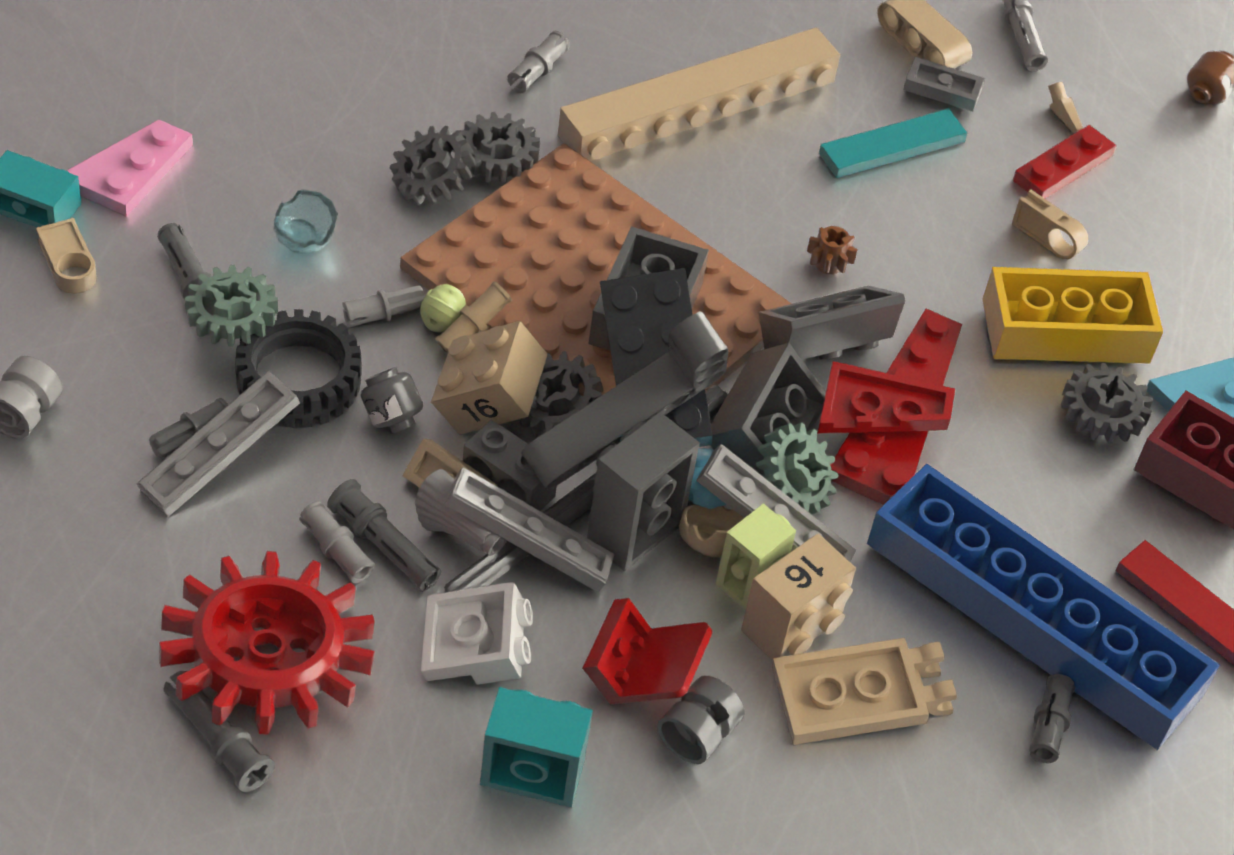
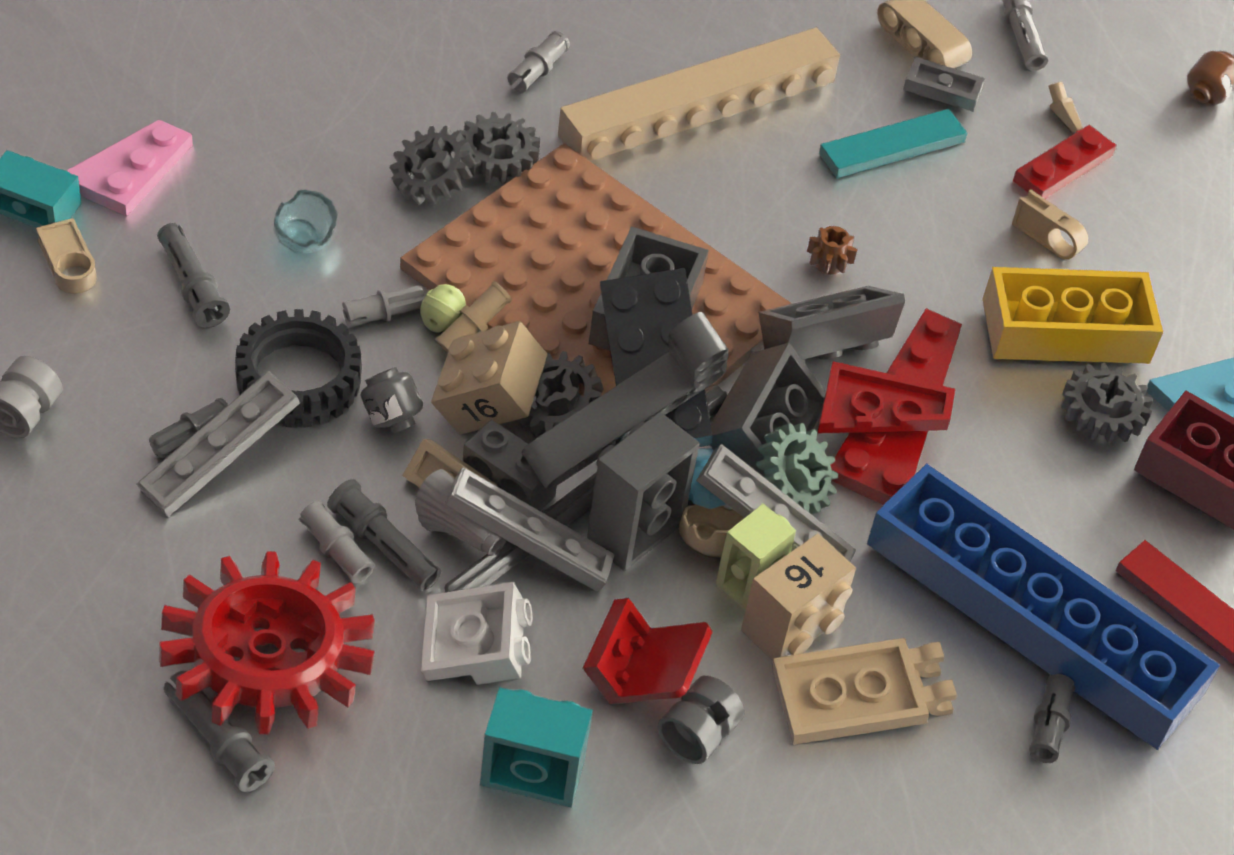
(234, 305): sand green gear -> none

